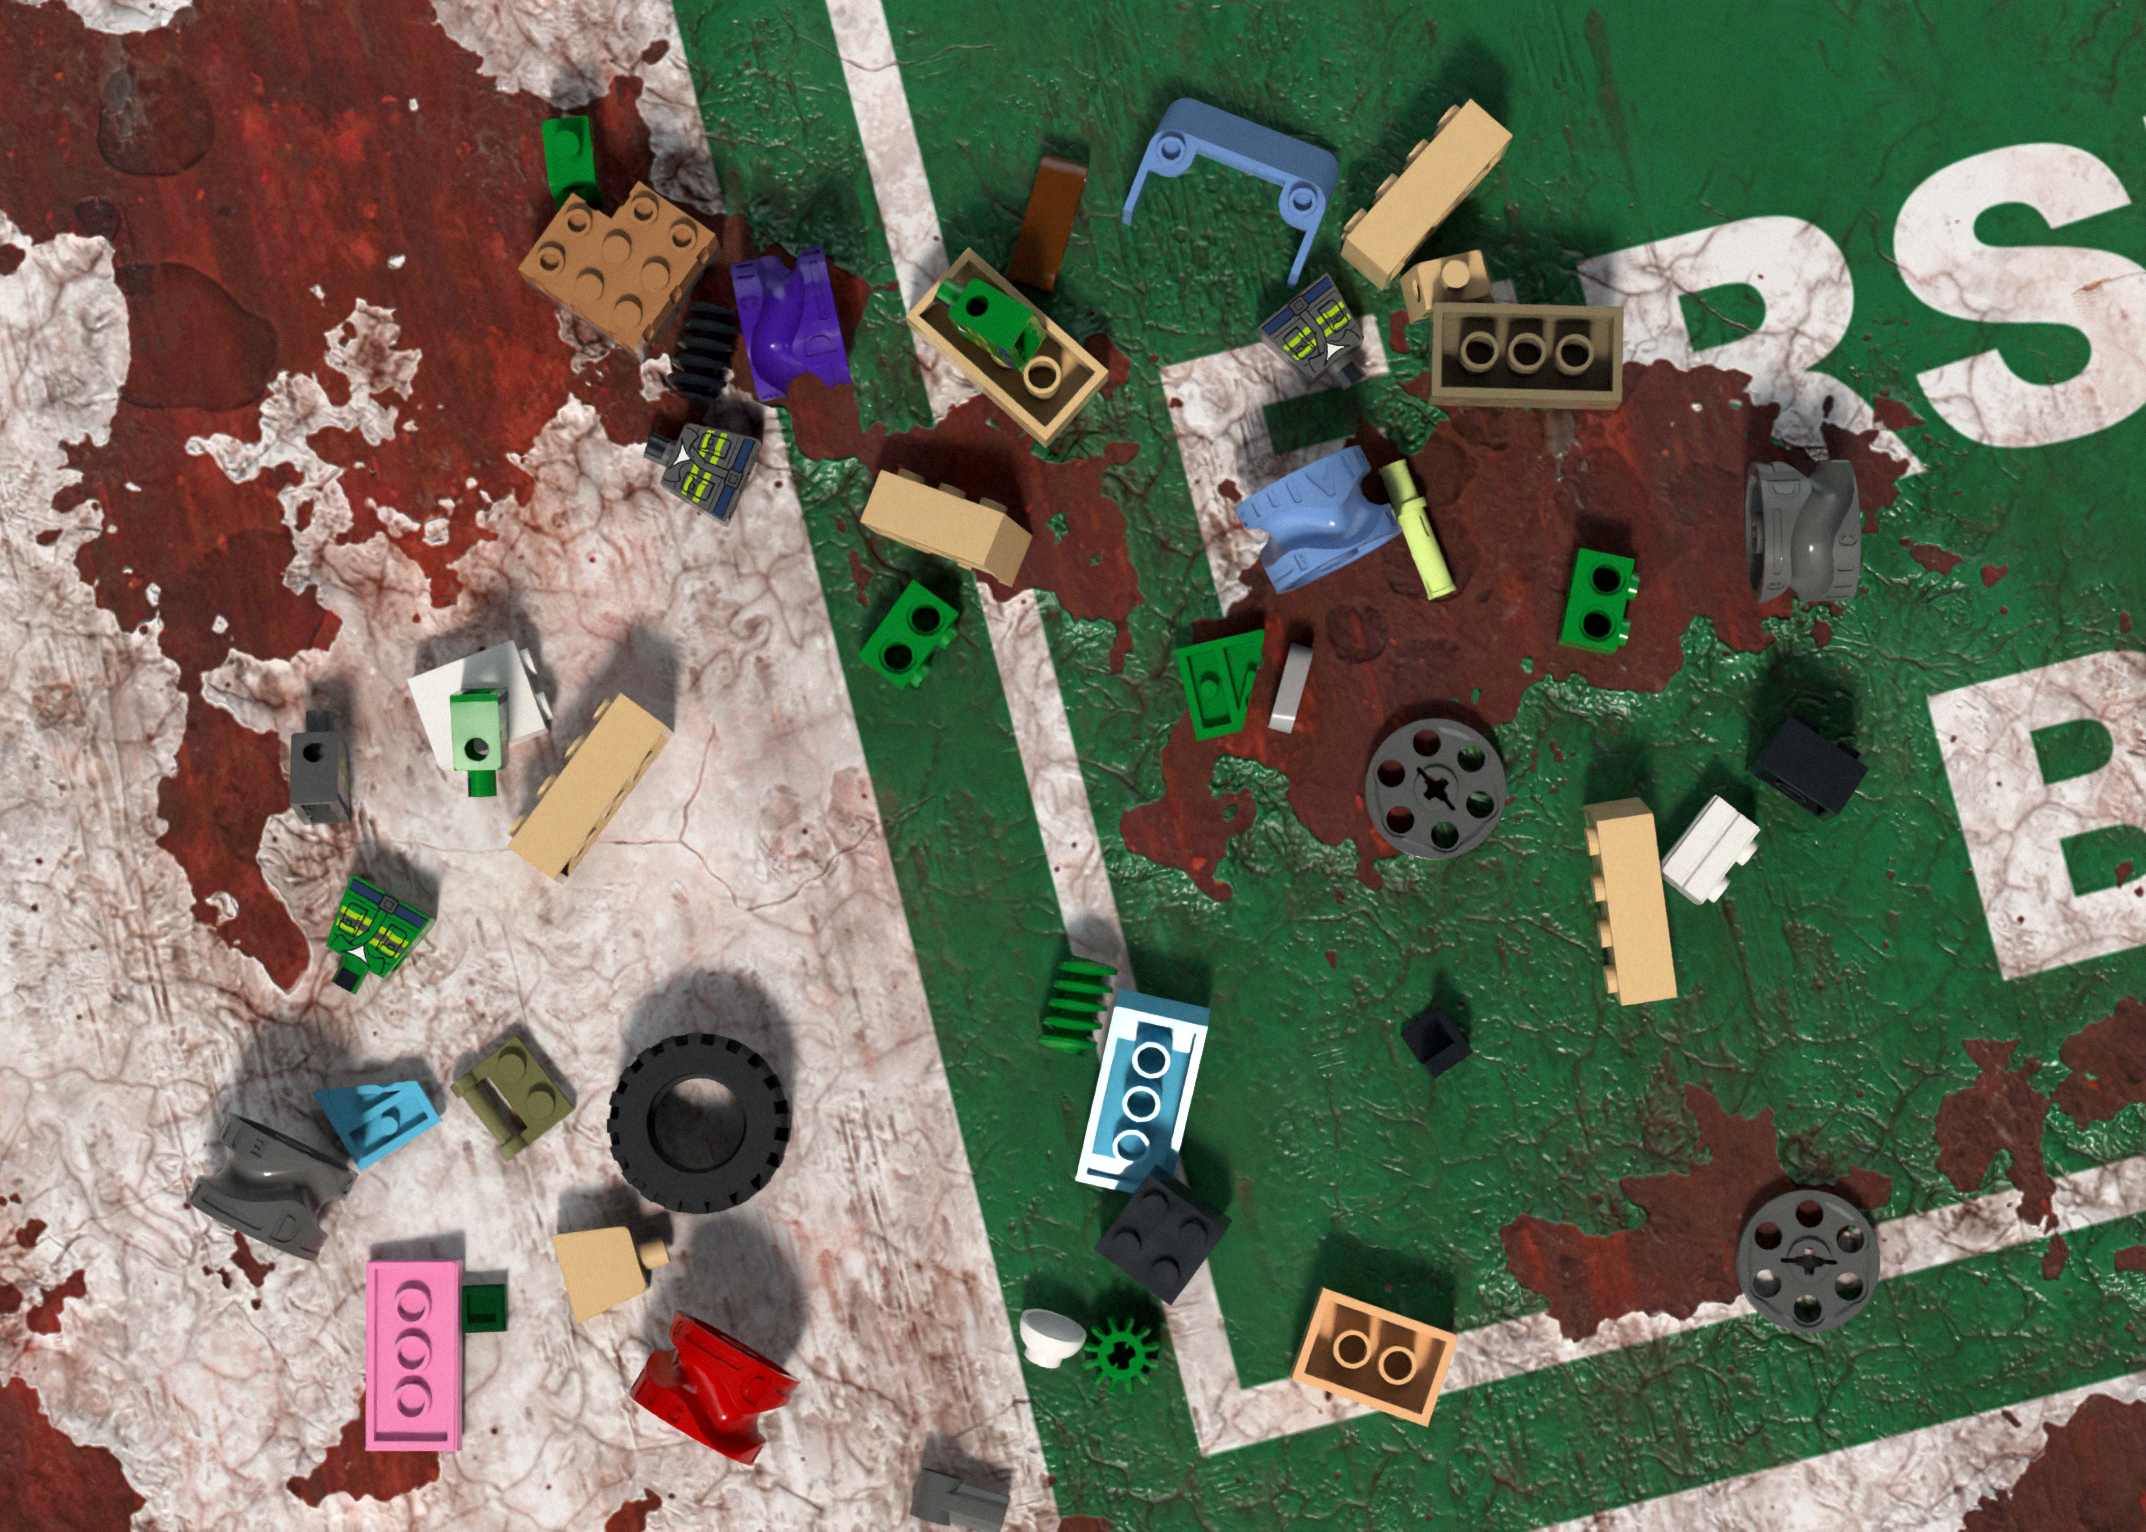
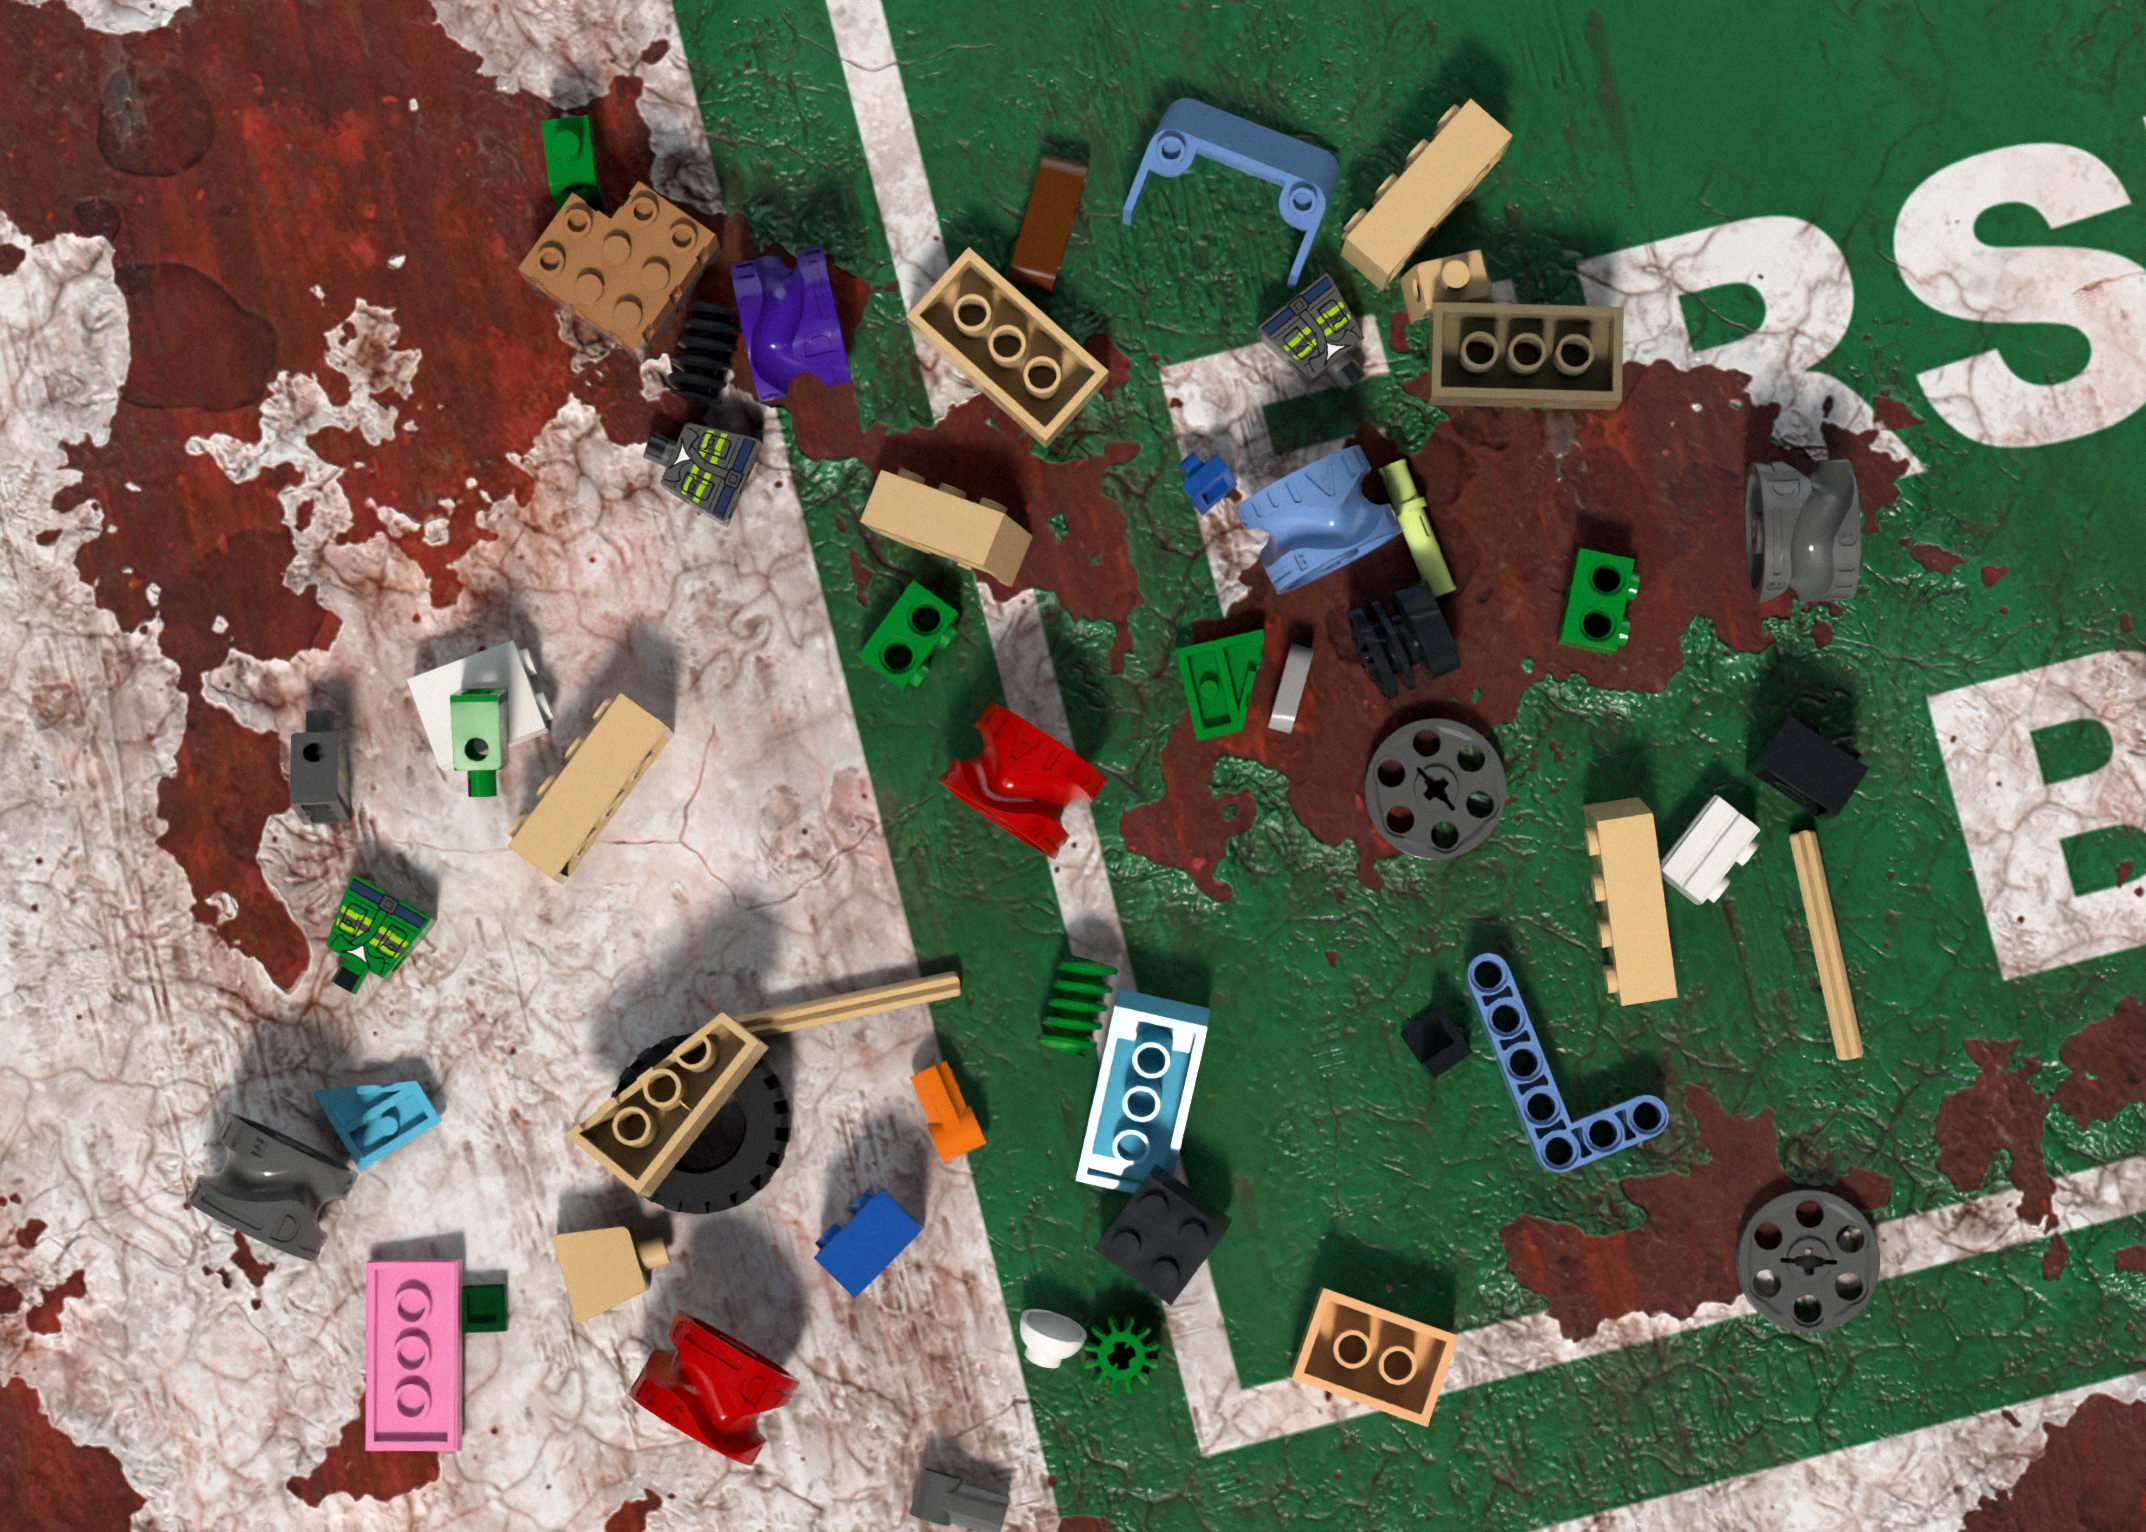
(525, 1088): olive plate -> none
(669, 1105): none -> tan wedge
(852, 1004): none -> tan axle
(867, 1241): none -> blue brick
(951, 1121): none -> orange piece
(992, 321): green torso -> none
(1022, 779): none -> red piece
(1206, 482): none -> blue tile
(1403, 640): none -> black wheel
(1541, 1081): none -> medium blue beam
(1826, 945): none -> tan axle

